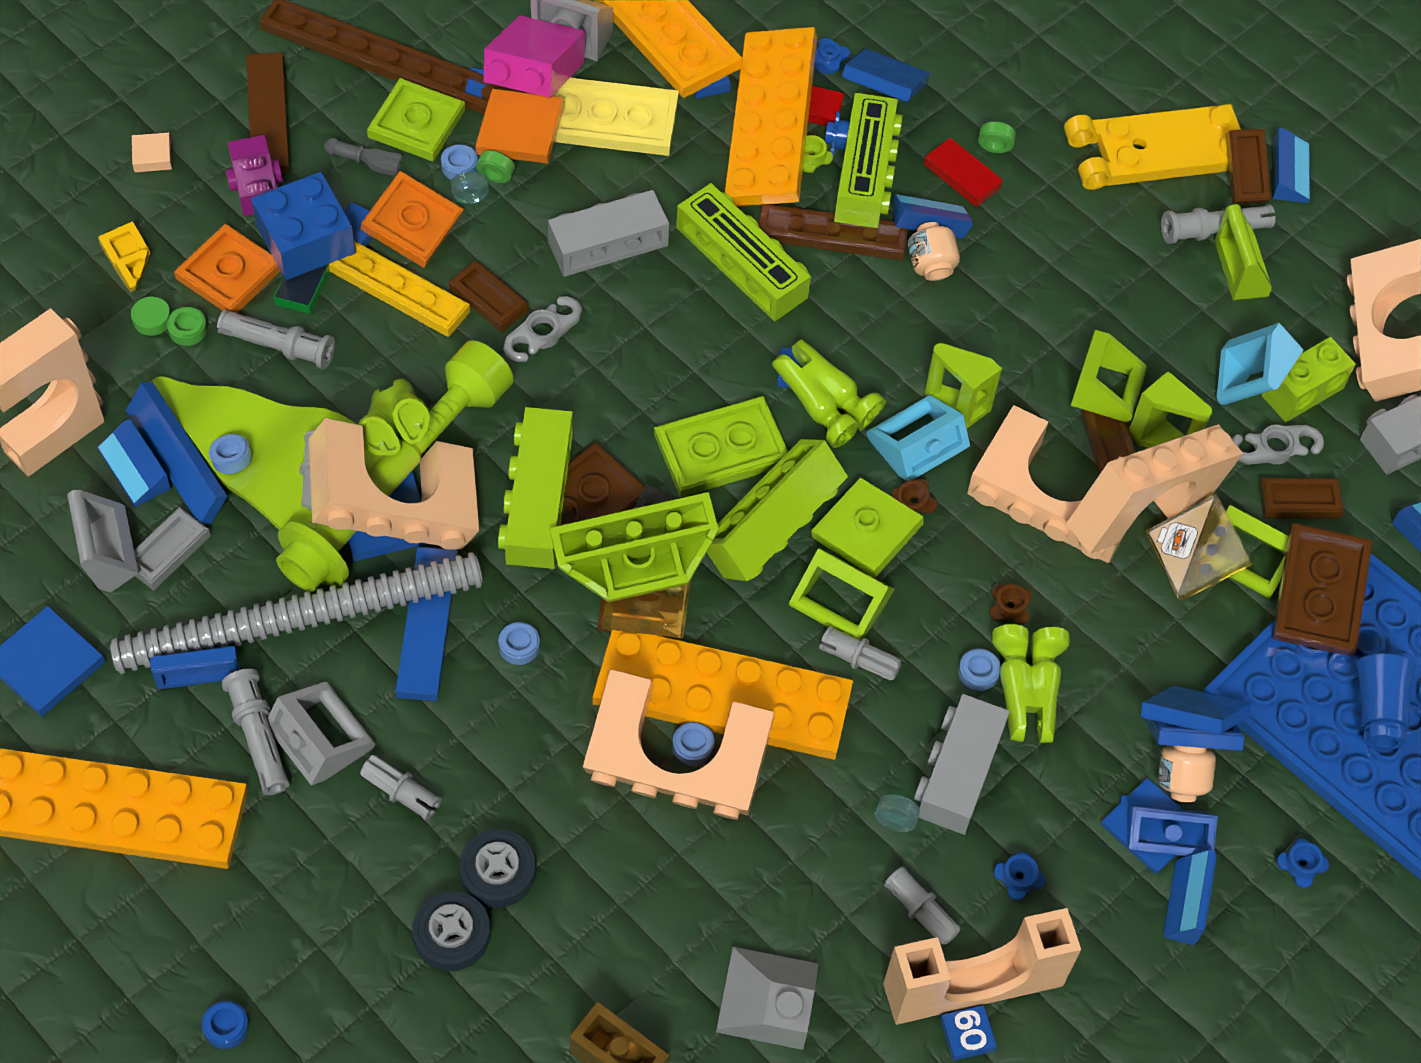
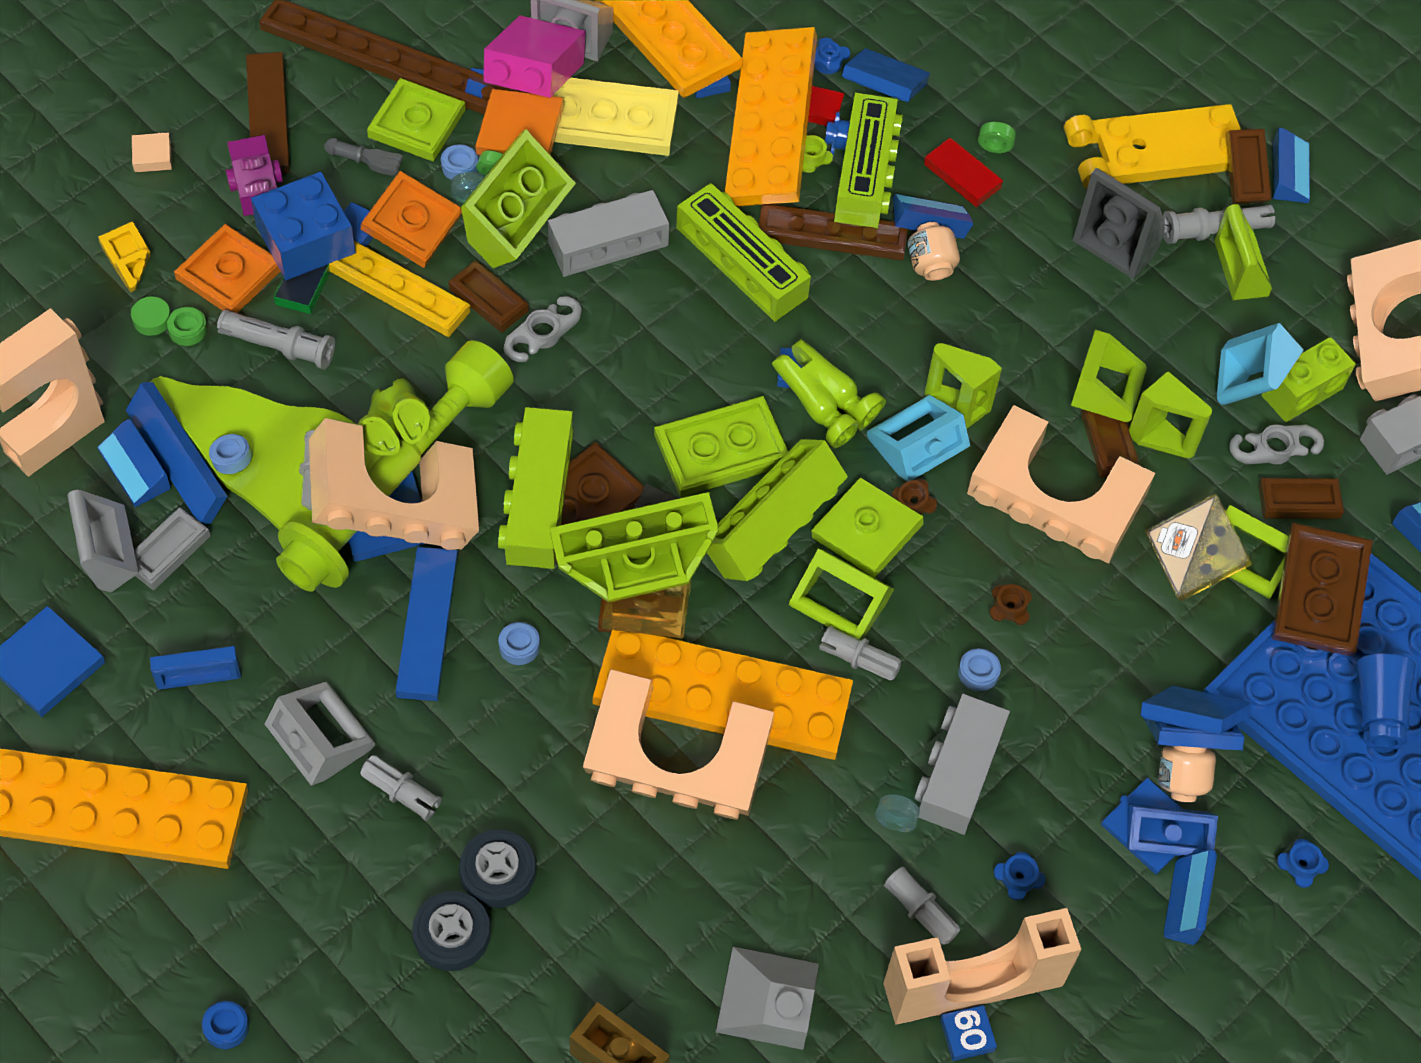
(252, 714): light grey pin -> none
(298, 612): light grey piece -> none
(514, 201): none -> lime slope
(693, 744): medium blue tile -> none
(1026, 686): lime piece -> none
(1119, 224): none -> dark grey slope
(1169, 474): light nougat arch -> none

